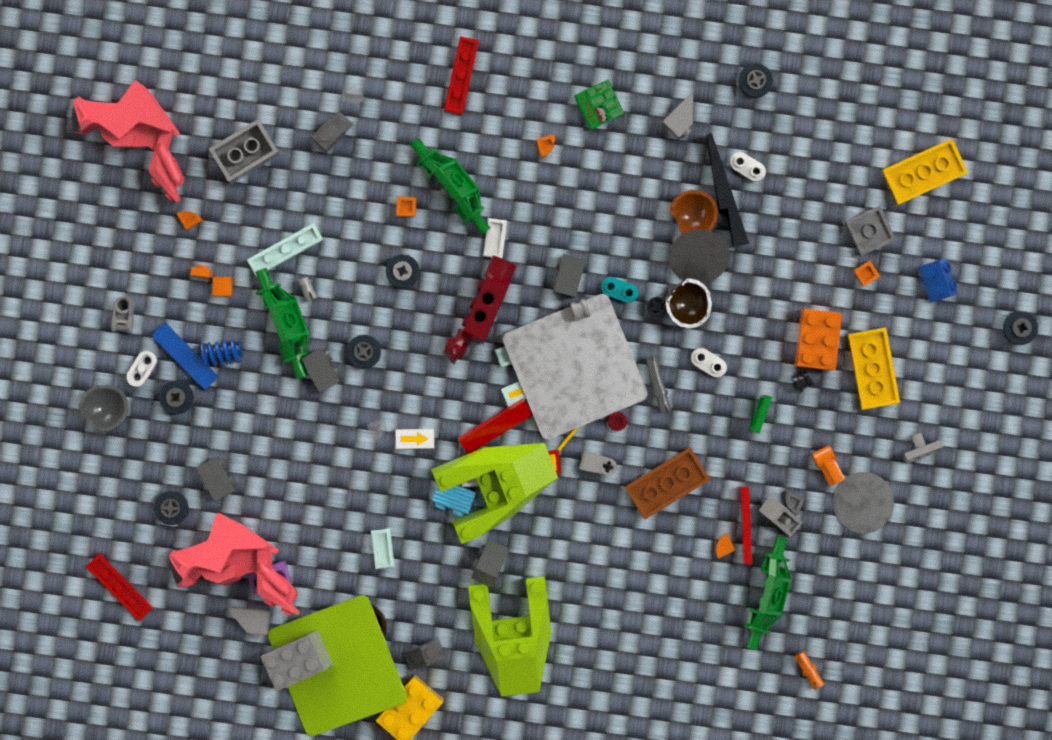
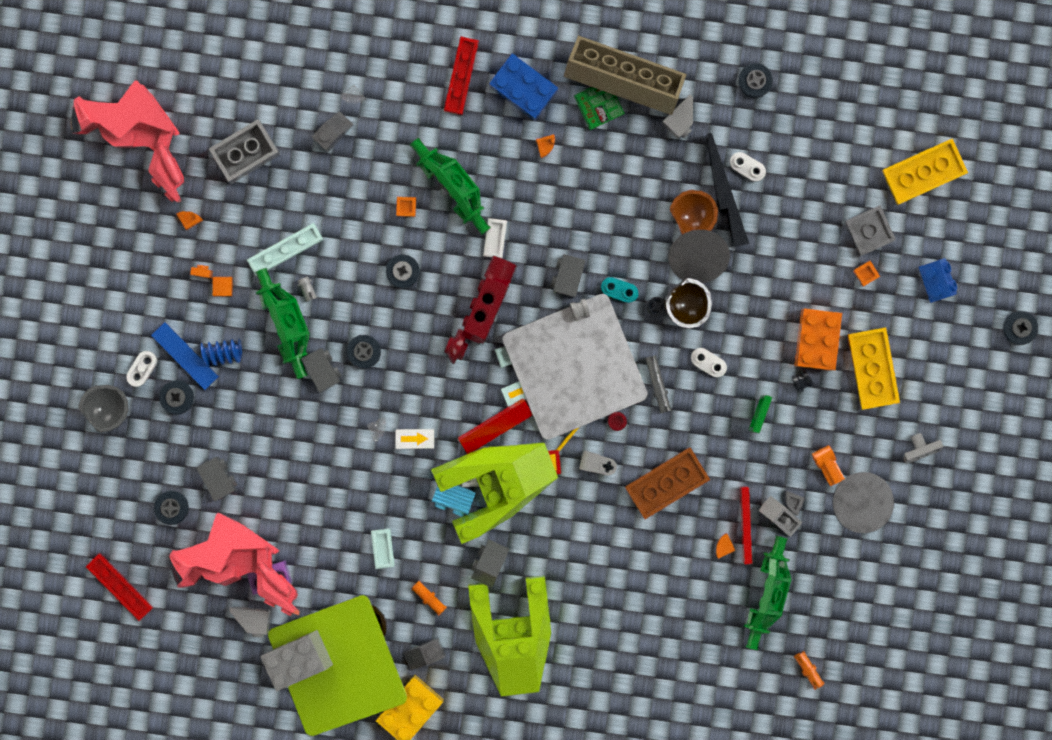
(123, 316): light grey piece -> none
(429, 598): none -> orange pin
(523, 87): none -> blue brick
(624, 75): none -> dark tan brick

